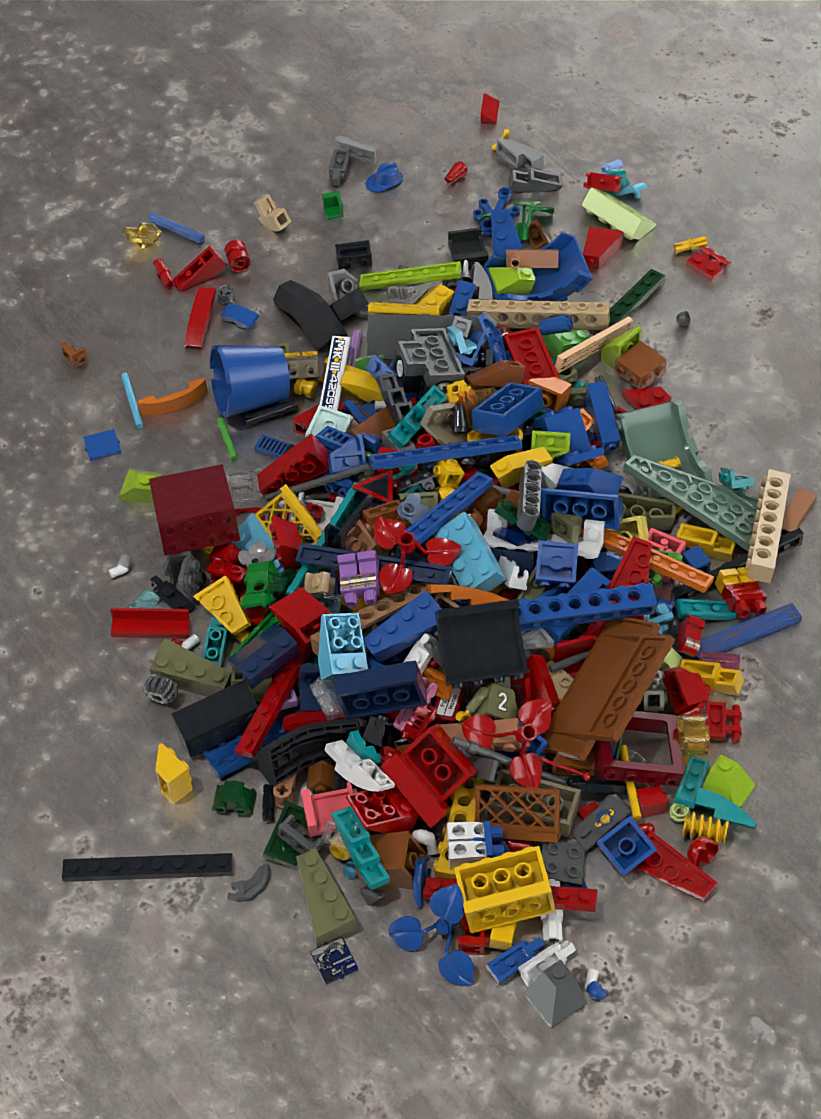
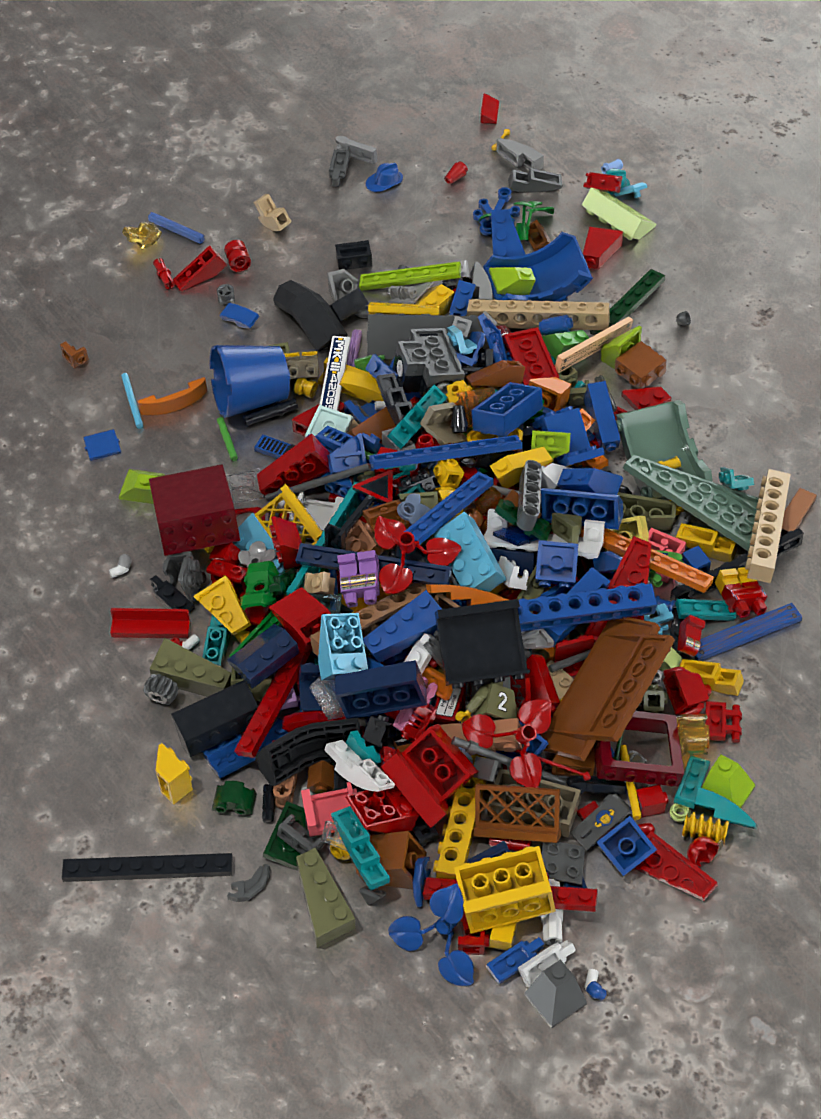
(145, 599): clear light blue plate -> none
(200, 317): red slope -> none
(317, 509): red plate -> none
(332, 205): green panel -> none
(333, 960): piece -> none
(349, 872): dark azure hinge -> none
(427, 838): white arm -> none
(468, 246): pearl dark grey panel -> none
(472, 842): white hips -> none
(532, 258): nougat piece -> none
(690, 244): yellow axle -> none
(706, 267): red plate -> none
(727, 661): clear pink plate -> none

